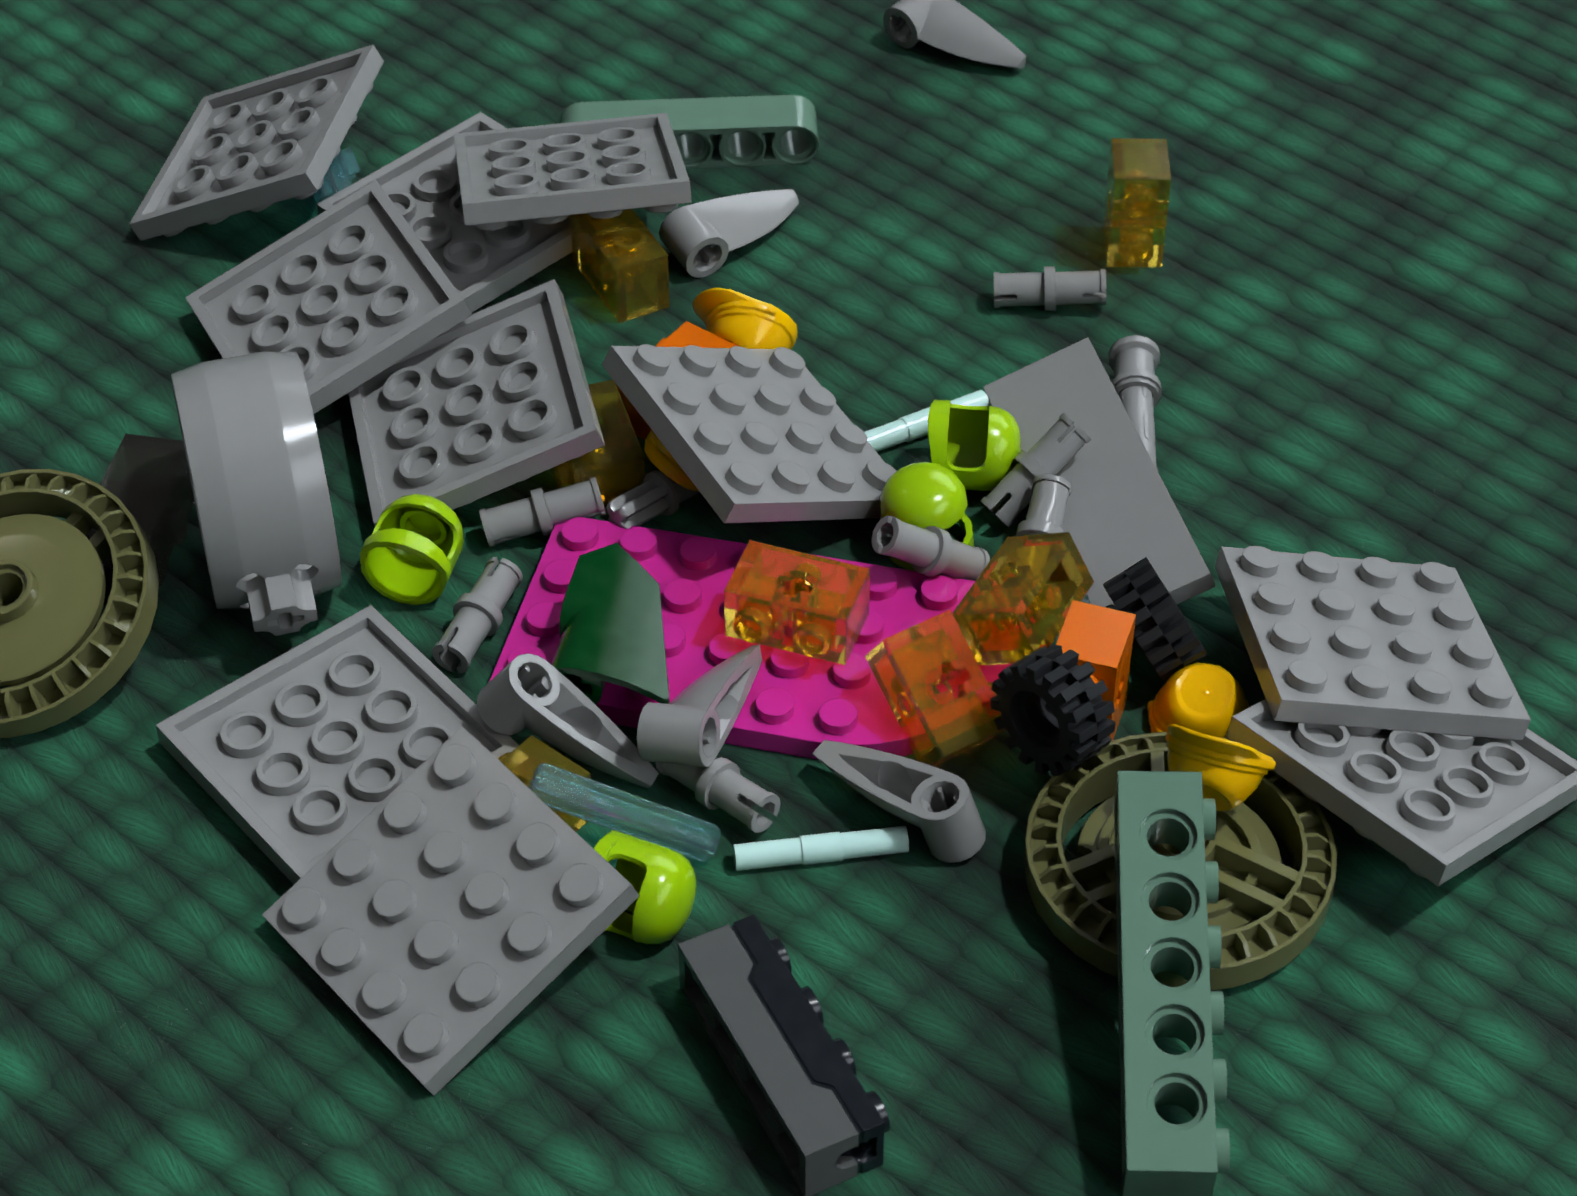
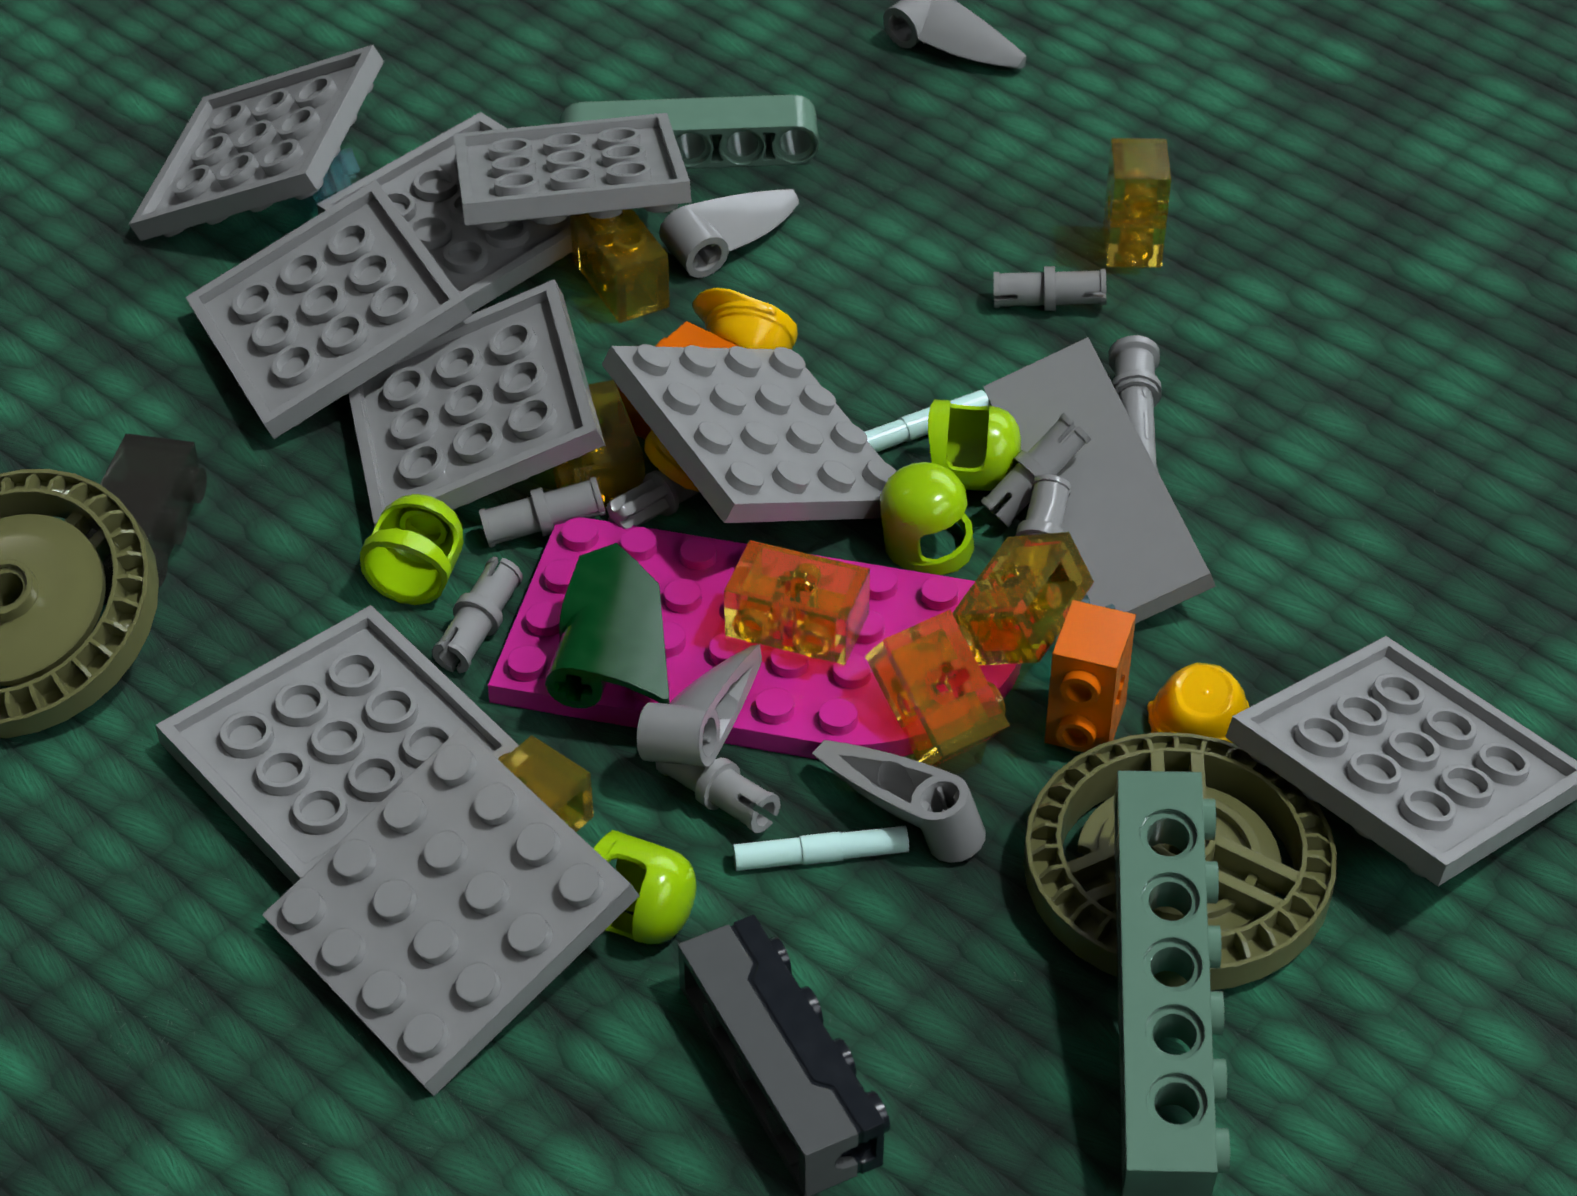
(259, 486): light grey cylinder -> none
(545, 702): light grey piece -> none
(624, 812): clear light blue axle -> none
(928, 549): light grey pin -> none
(1052, 710): black tyre -> none
(1158, 622): black tyre -> none
(1227, 767): yellow hat -> none
(1369, 644): light grey plate -> none

